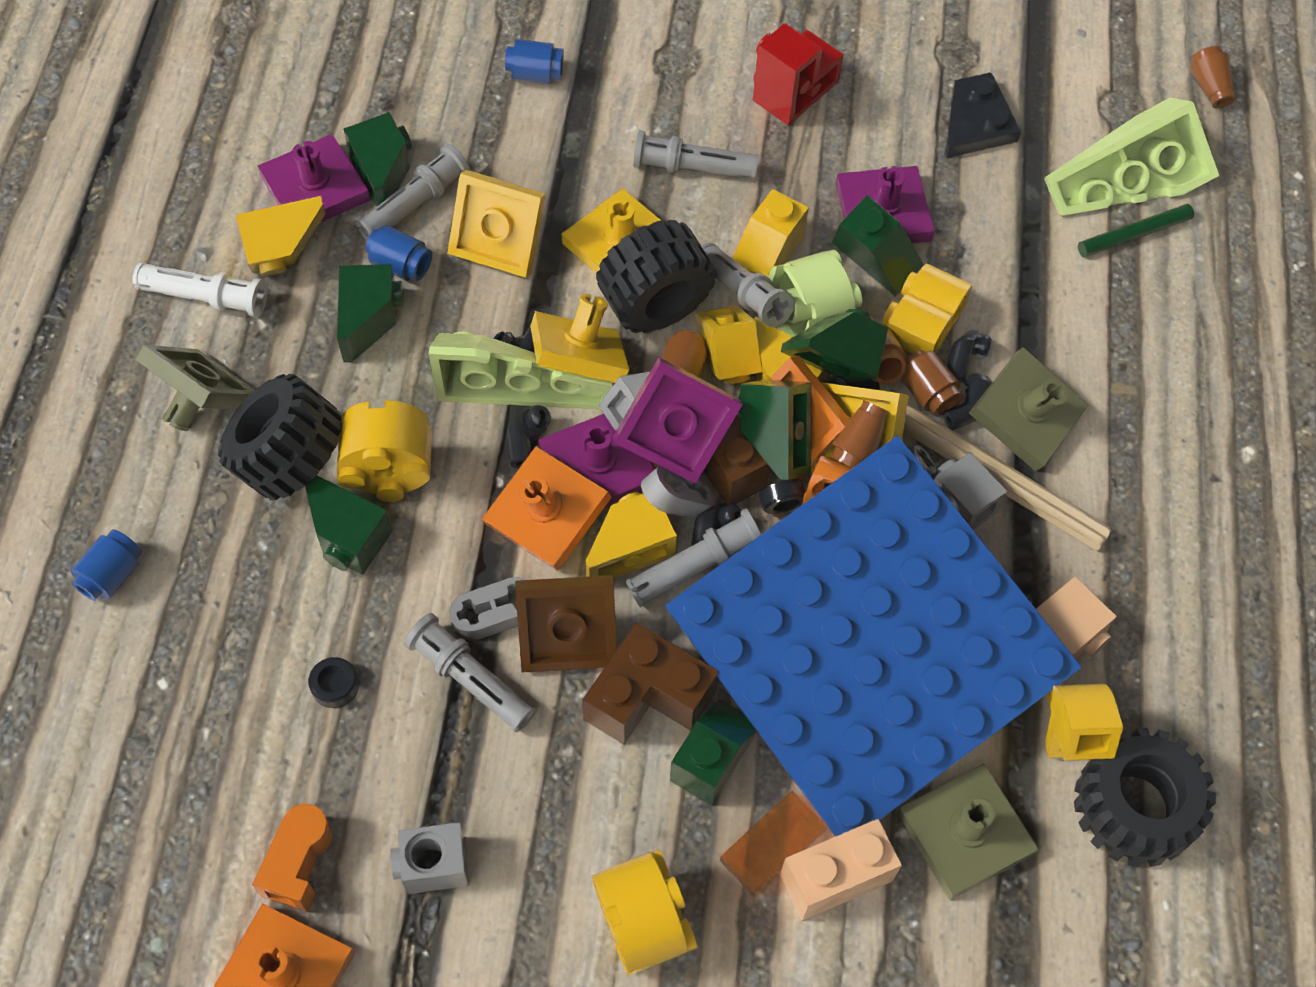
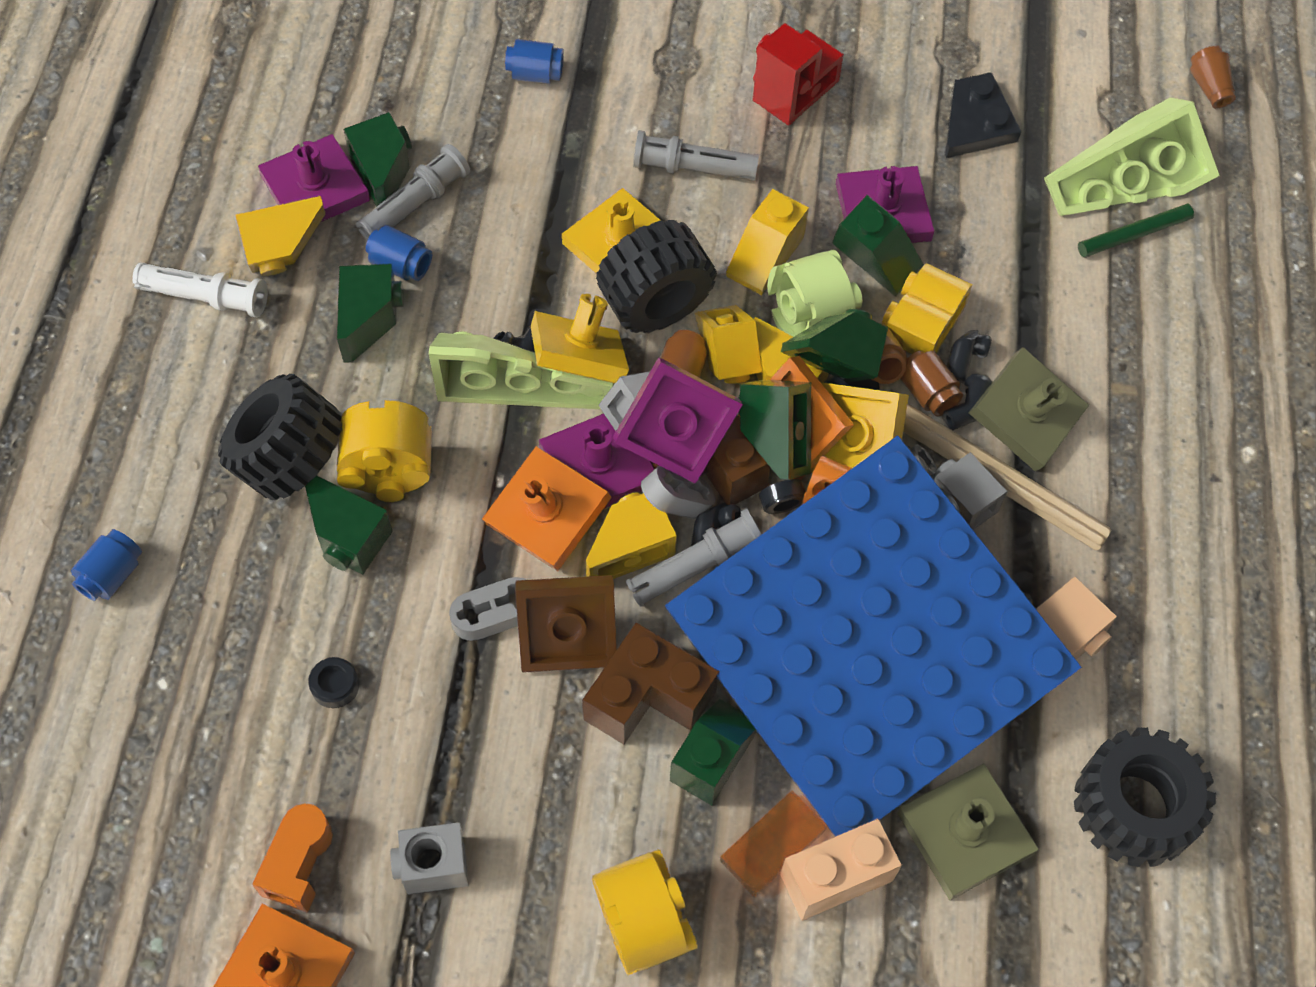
(197, 382): olive tile -> none
(452, 655): light grey pin -> none
(496, 223): yellow tile -> none
(525, 431): black arm -> none
(753, 290): light grey pin -> none
(860, 435): dark orange cone -> none
(1083, 722): yellow brick -> none

